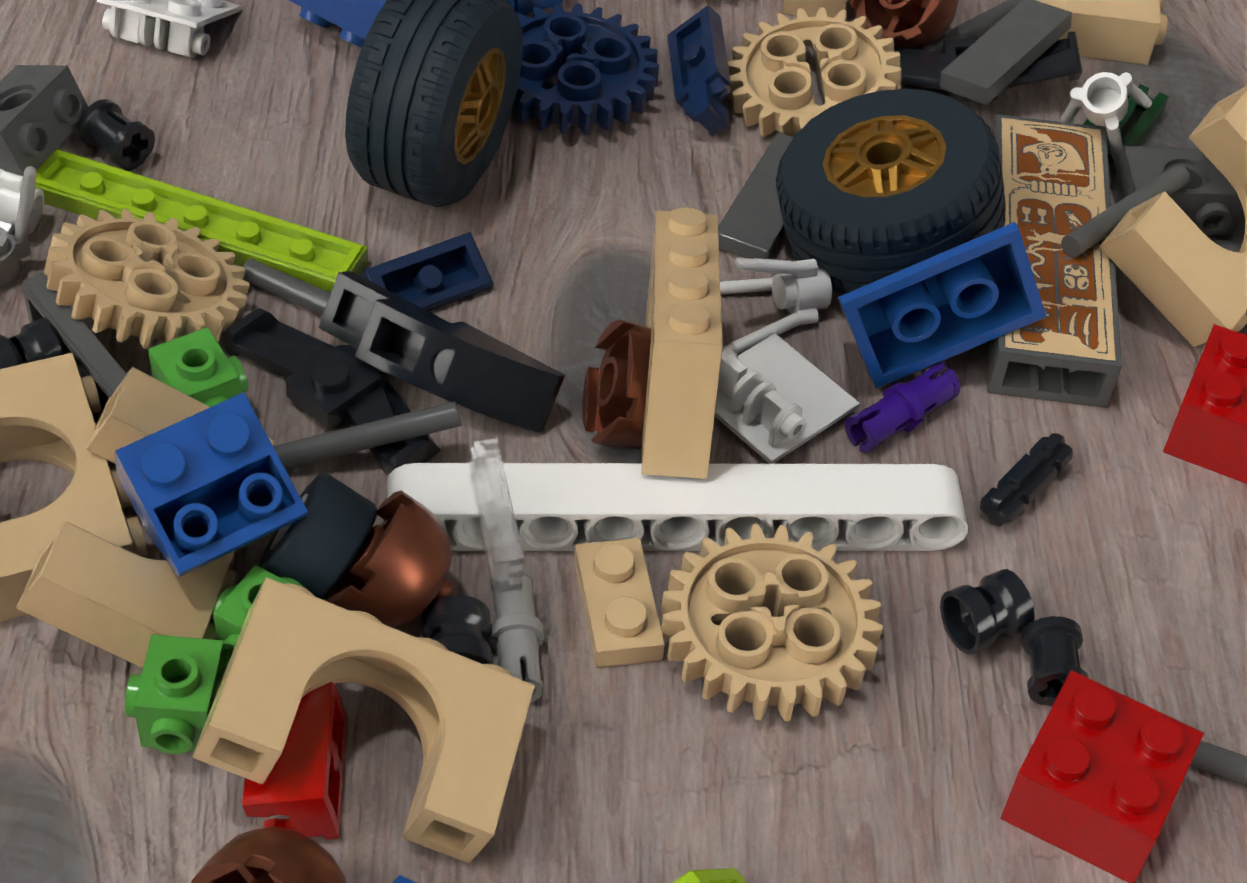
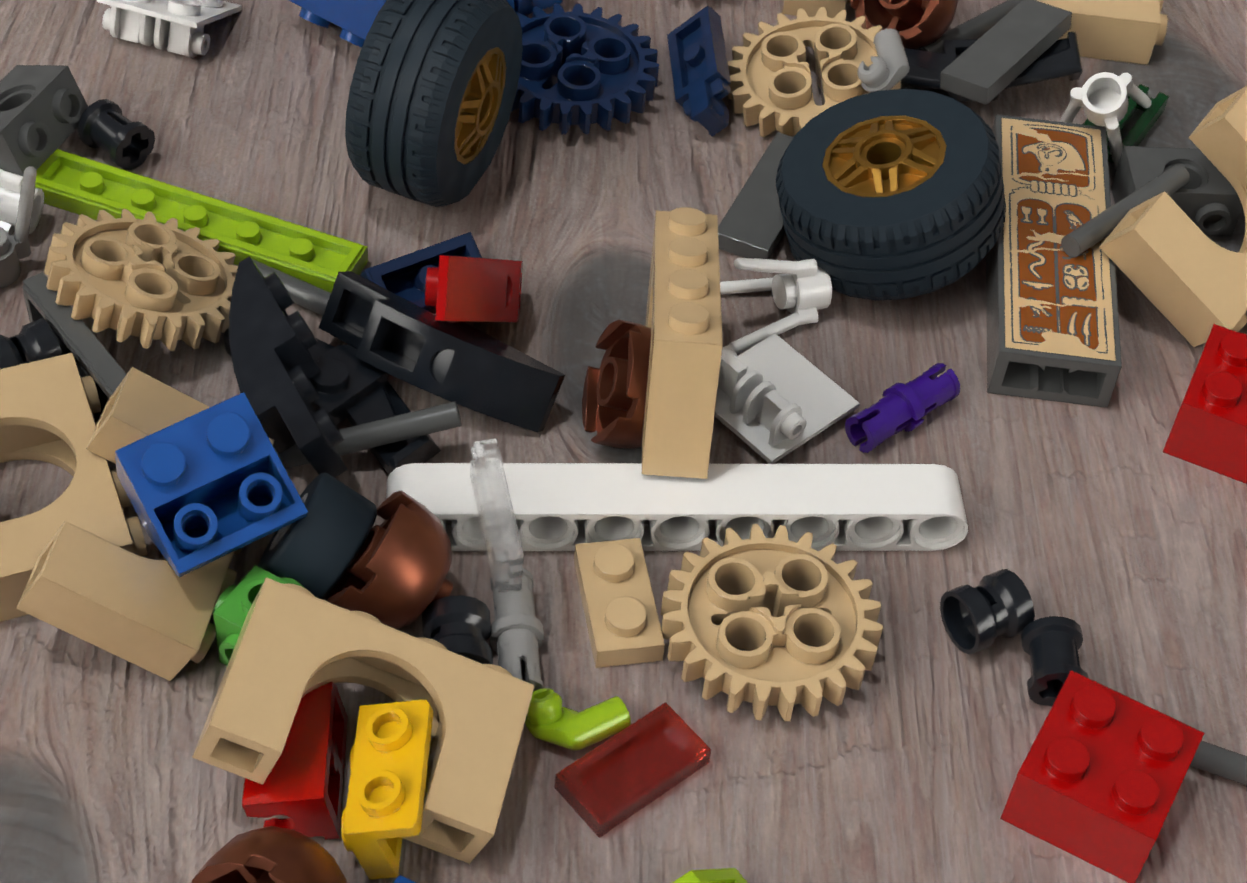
(175, 691): bright green brick -> none
(211, 382): bright green brick -> none
(276, 368): none -> black slope
(386, 783): none -> yellow bracket
(475, 289): none -> red slope
(571, 728): none -> lime arm
(632, 769): none -> clear red tile
(887, 67): none -> light grey arm
(943, 305): blue slope -> none
(1026, 479): black axle -> none

